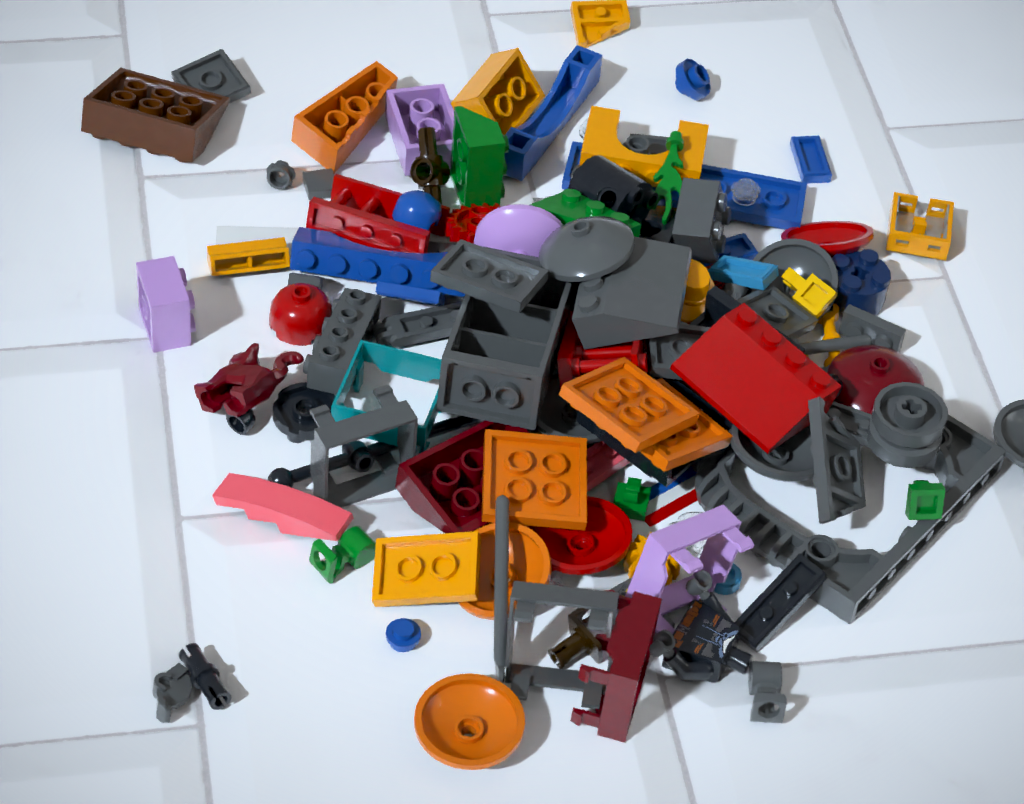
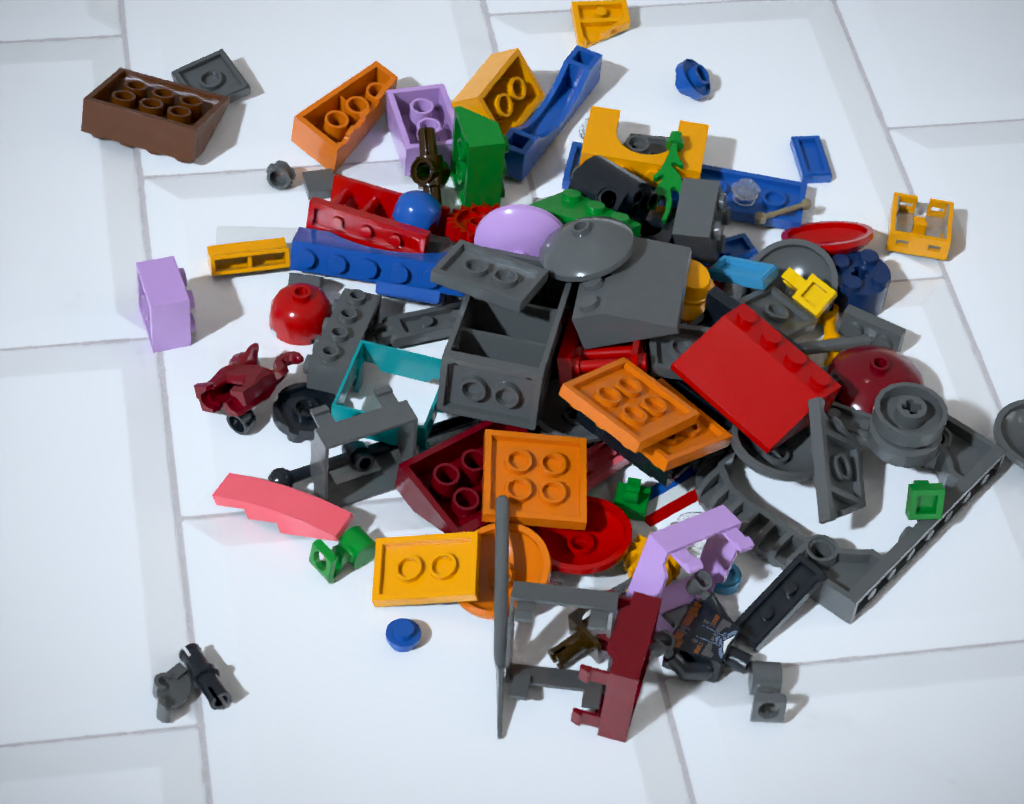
(474, 707): orange dish -> none
(760, 217): none -> dark tan hinge

